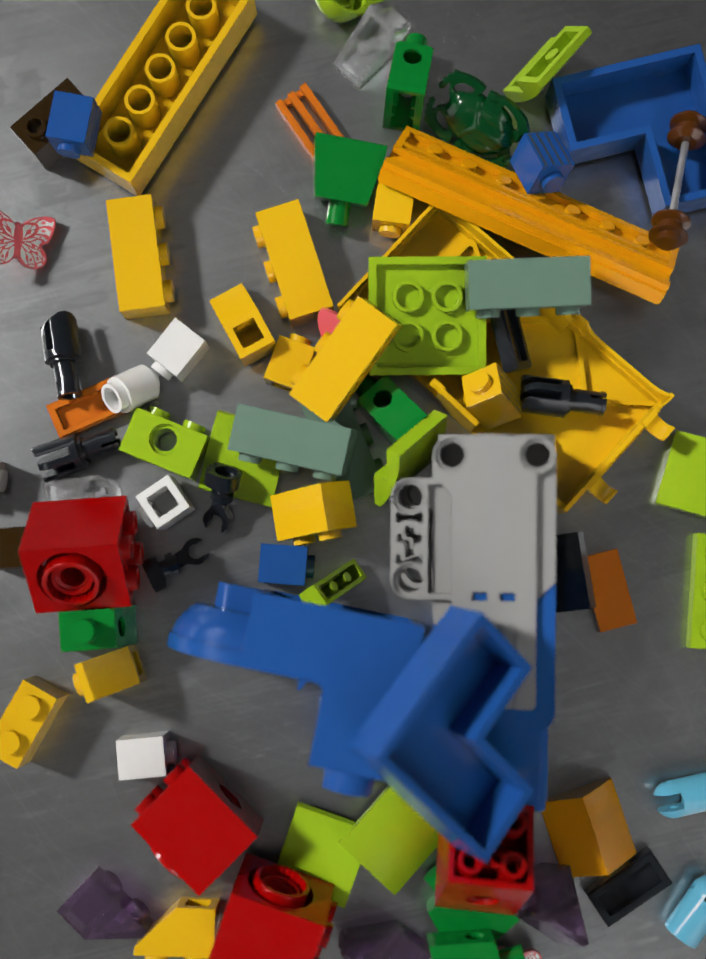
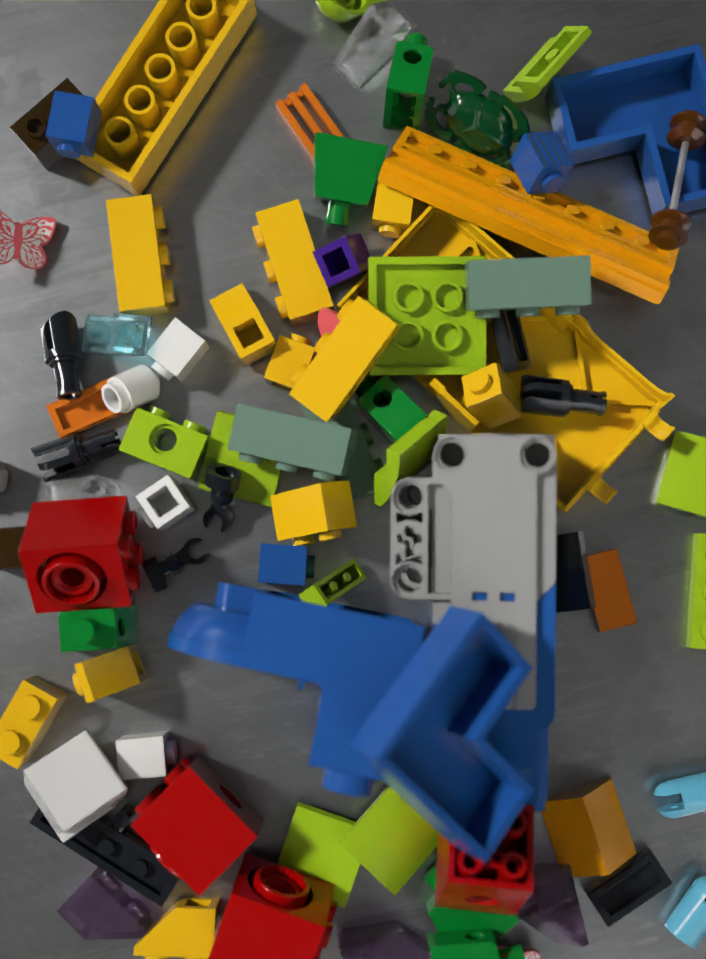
(74, 785): none -> white piece
(116, 335): none -> clear light blue slope
(118, 853): none -> black plate
(342, 259): none -> brick

